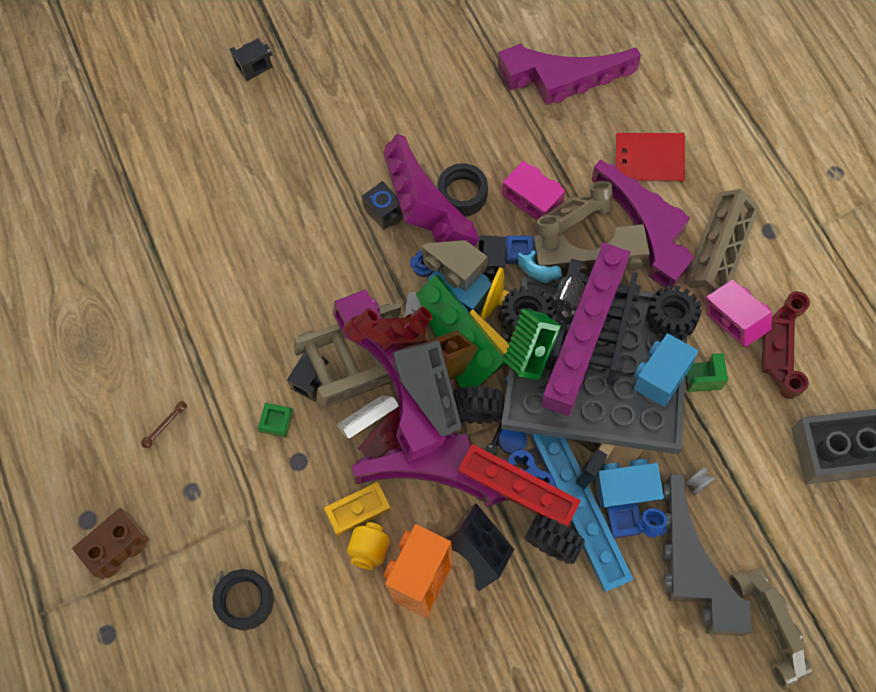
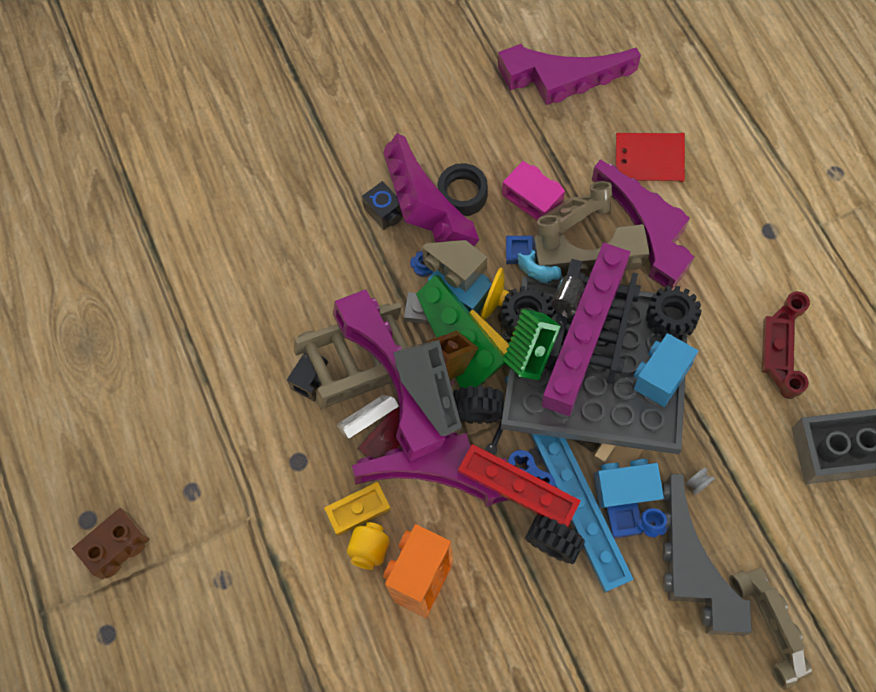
(147, 441): reddish brown hinge -> none
(225, 585): black tyre -> none
(252, 58): black brick -> none
(275, 420): green tile -> none
(390, 332): dark red plate -> none
(481, 546): black piece -> none
(494, 248): black brick -> none
(512, 441): blue piece -> none
(591, 469): black tile -> none
(707, 375): green panel -> none
(720, 236): dark tan fence -> none
(739, 313): brick -> none

